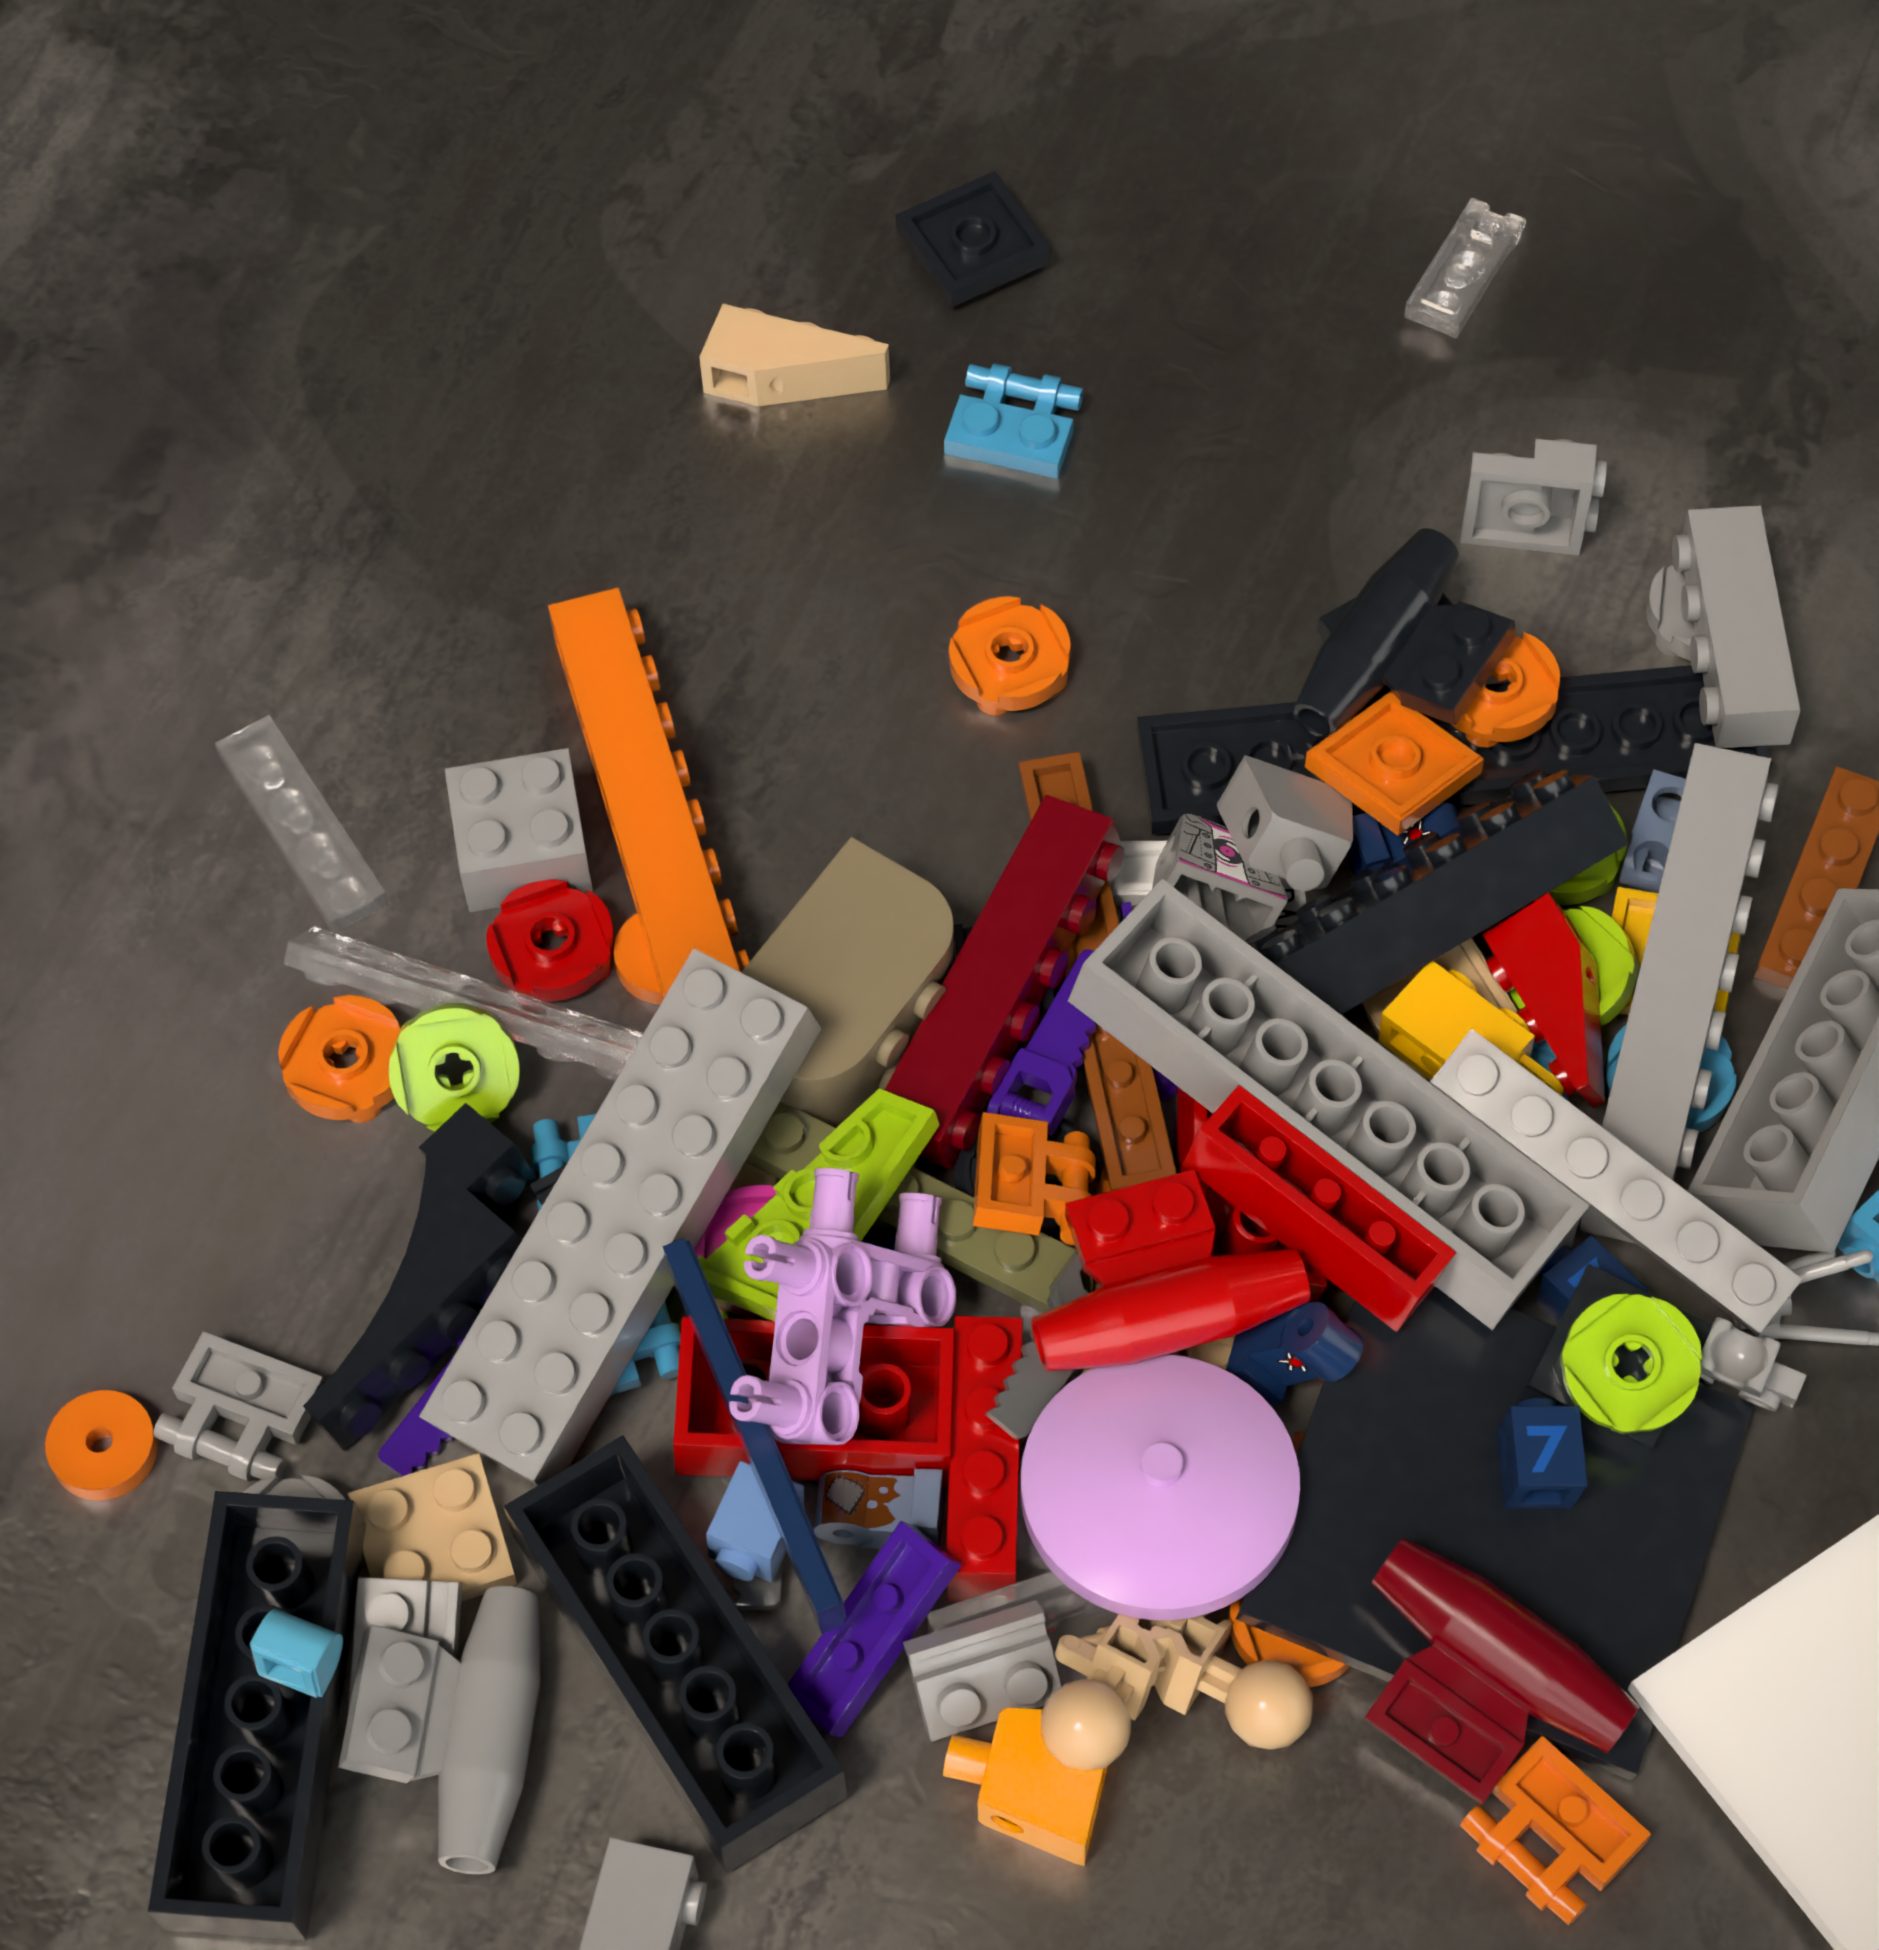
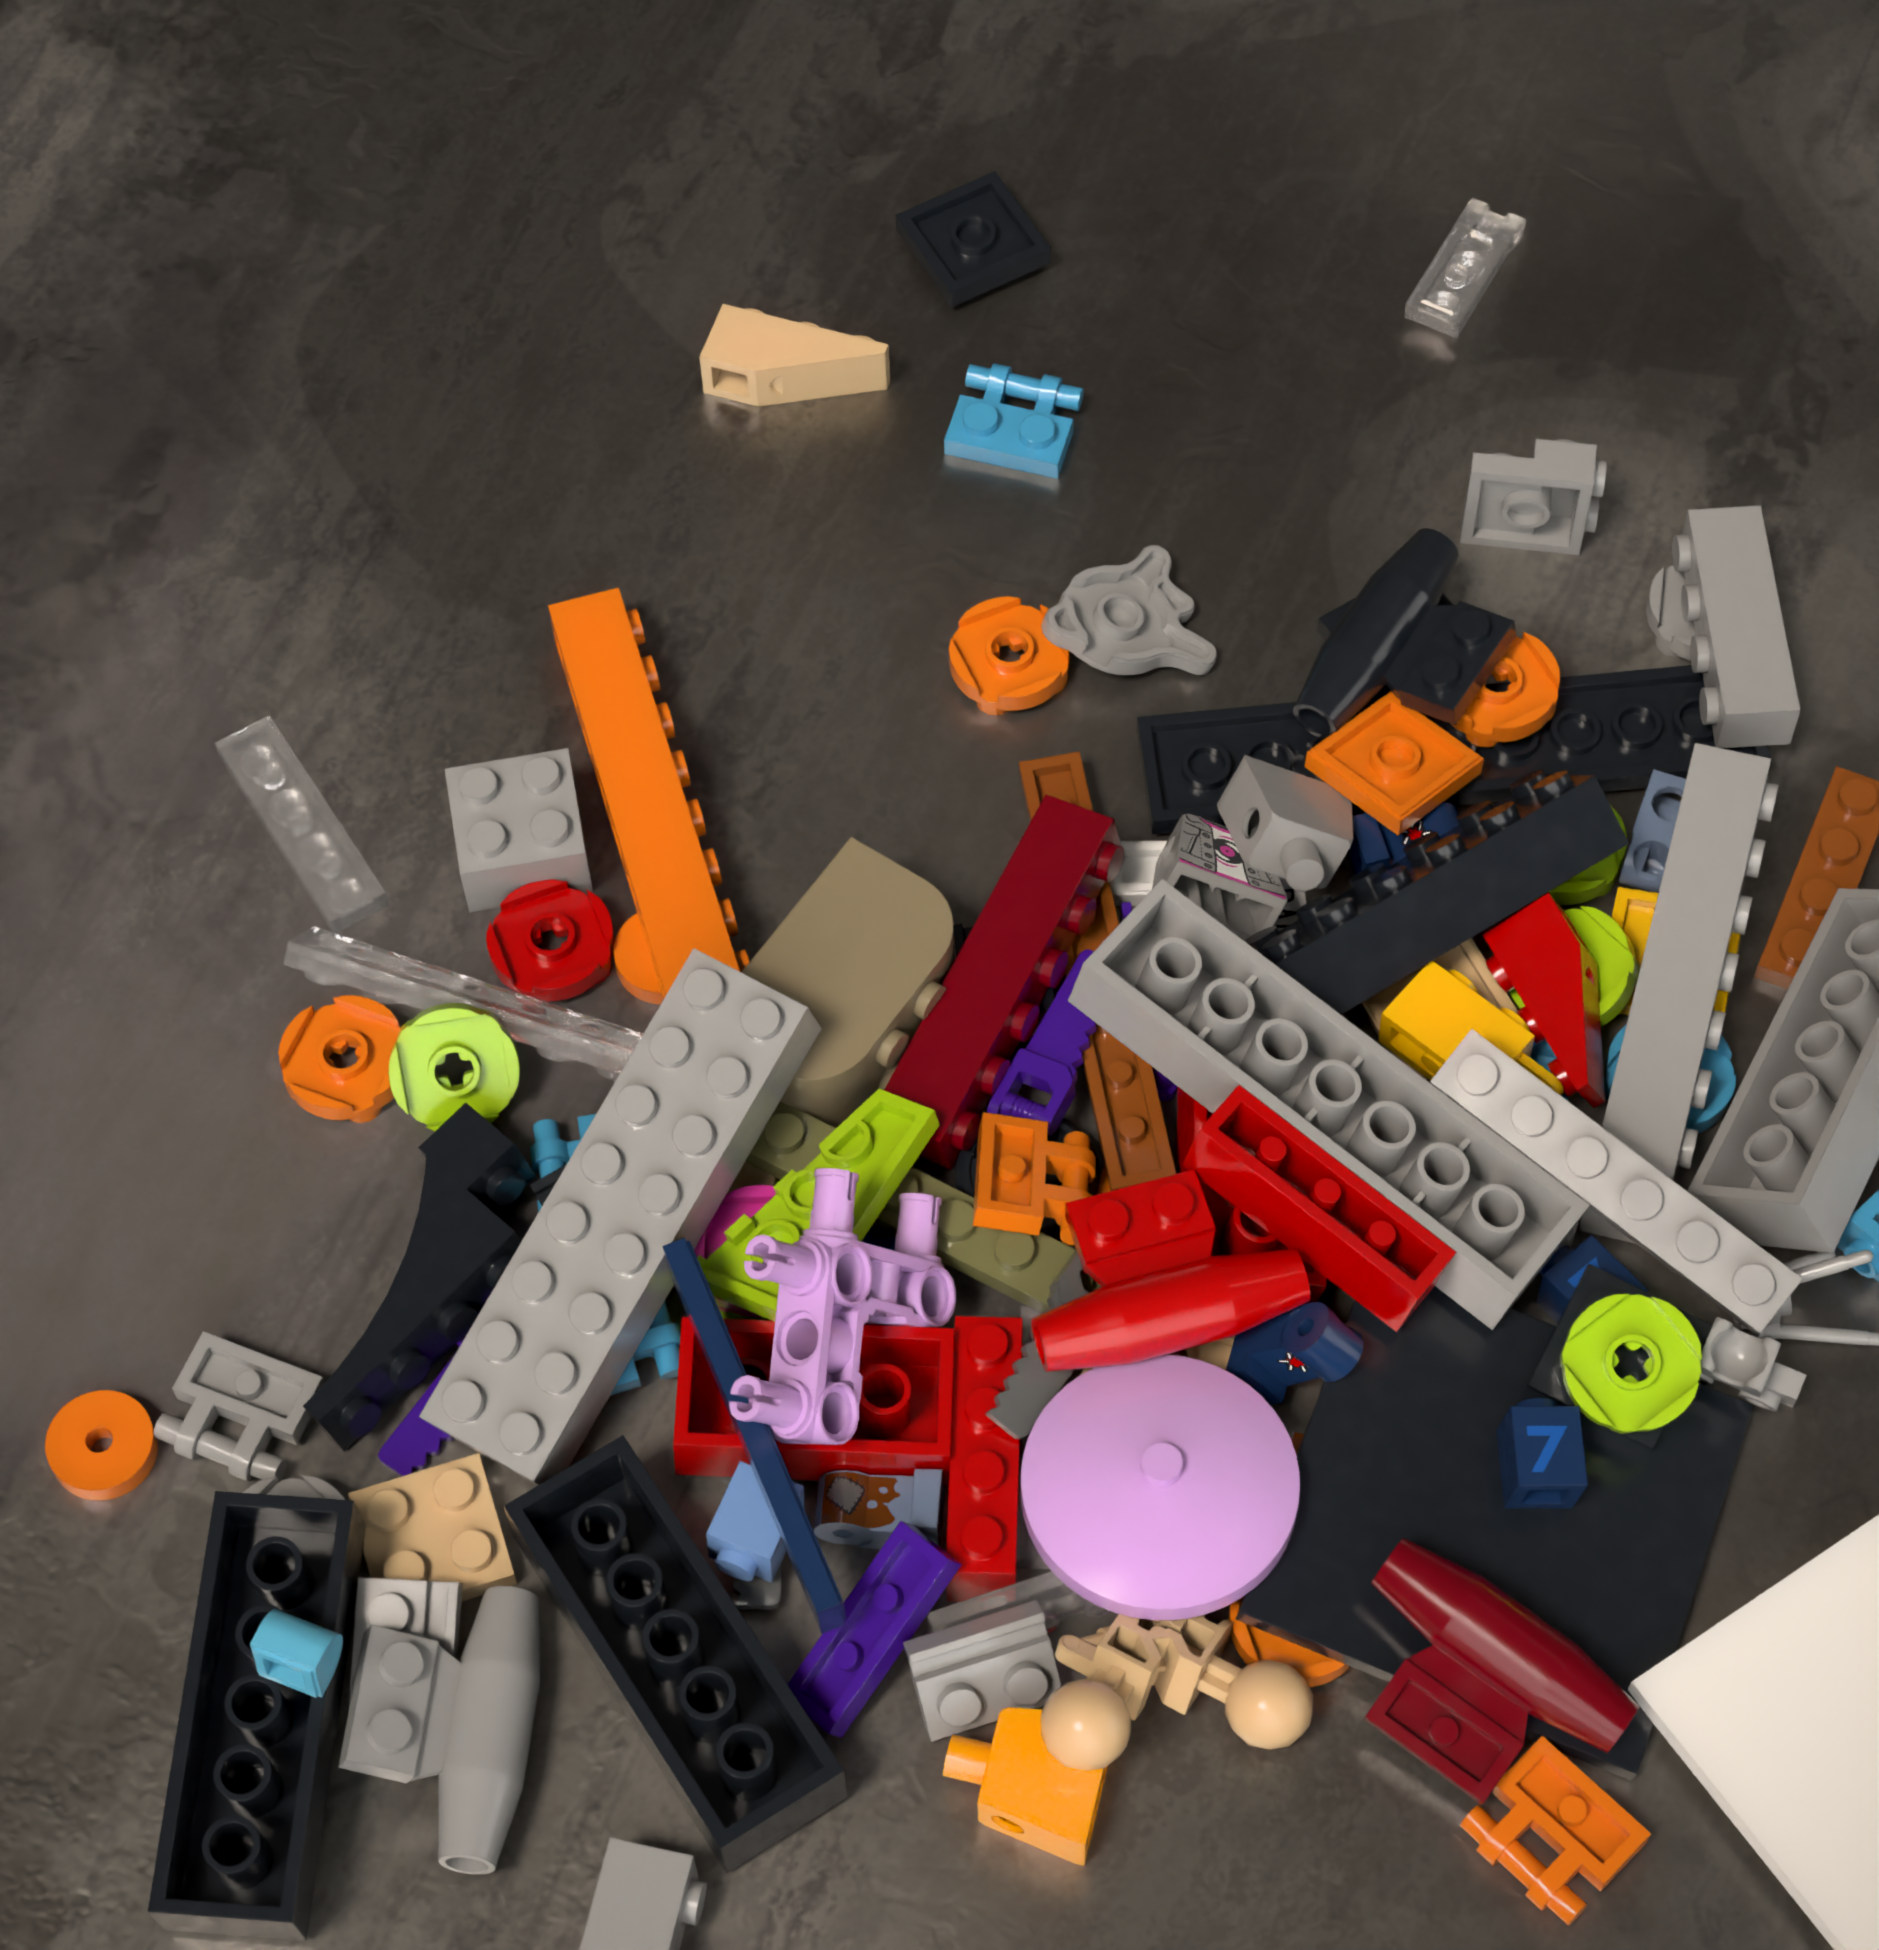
(1129, 619): none -> light grey tile

